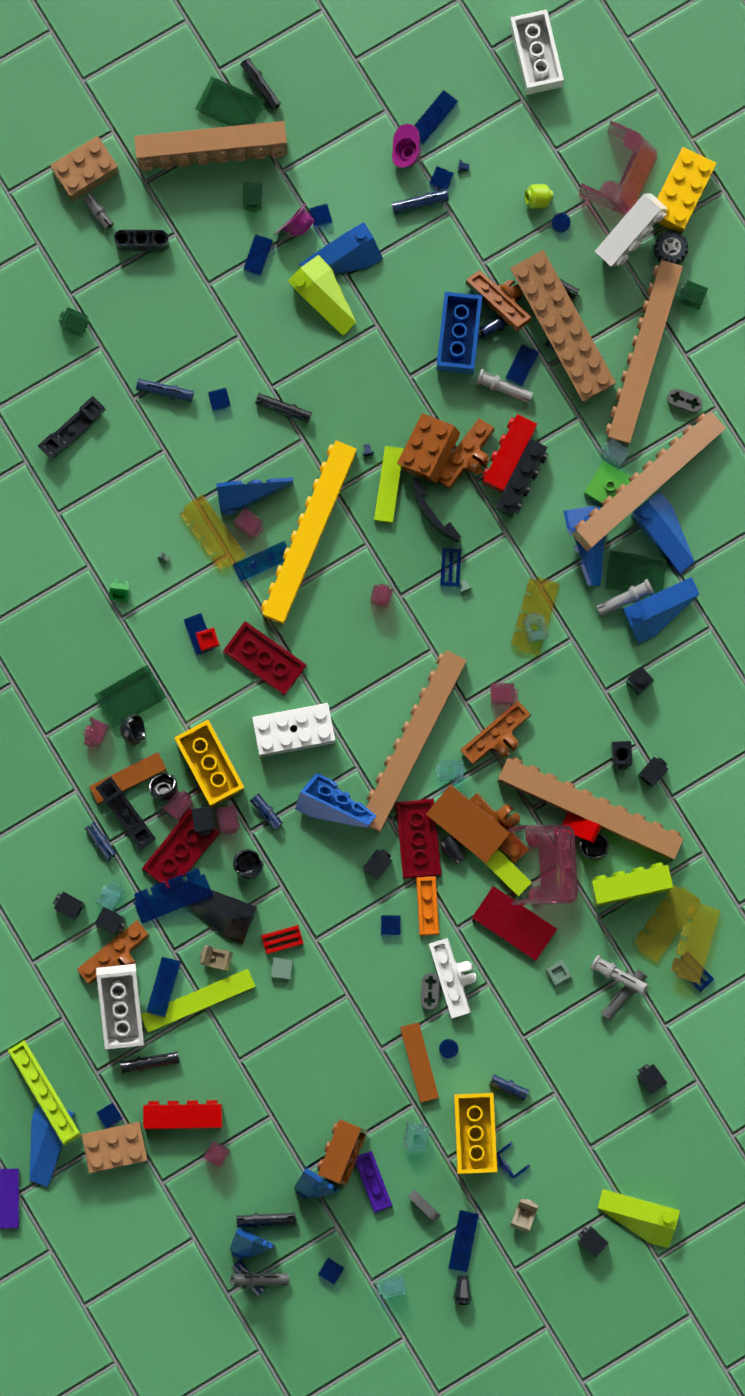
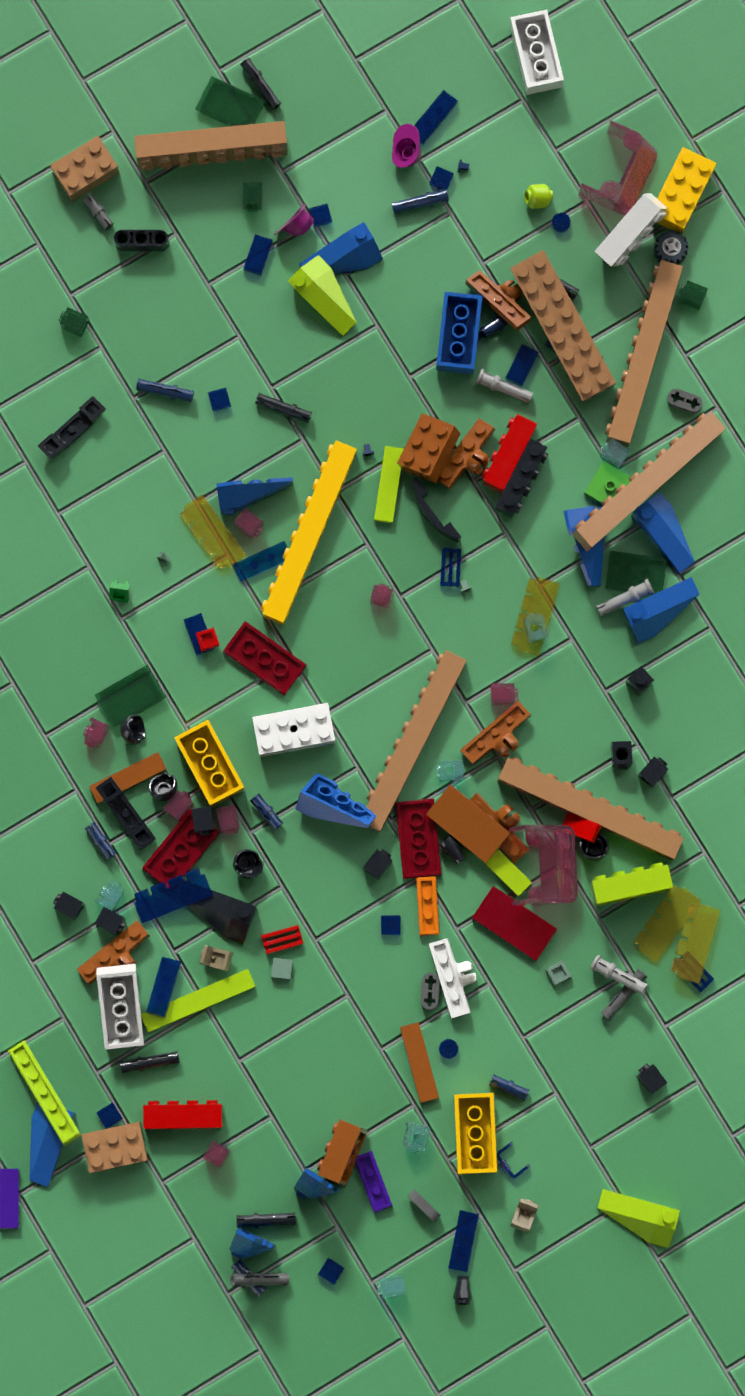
(592, 1240): black brick -> none

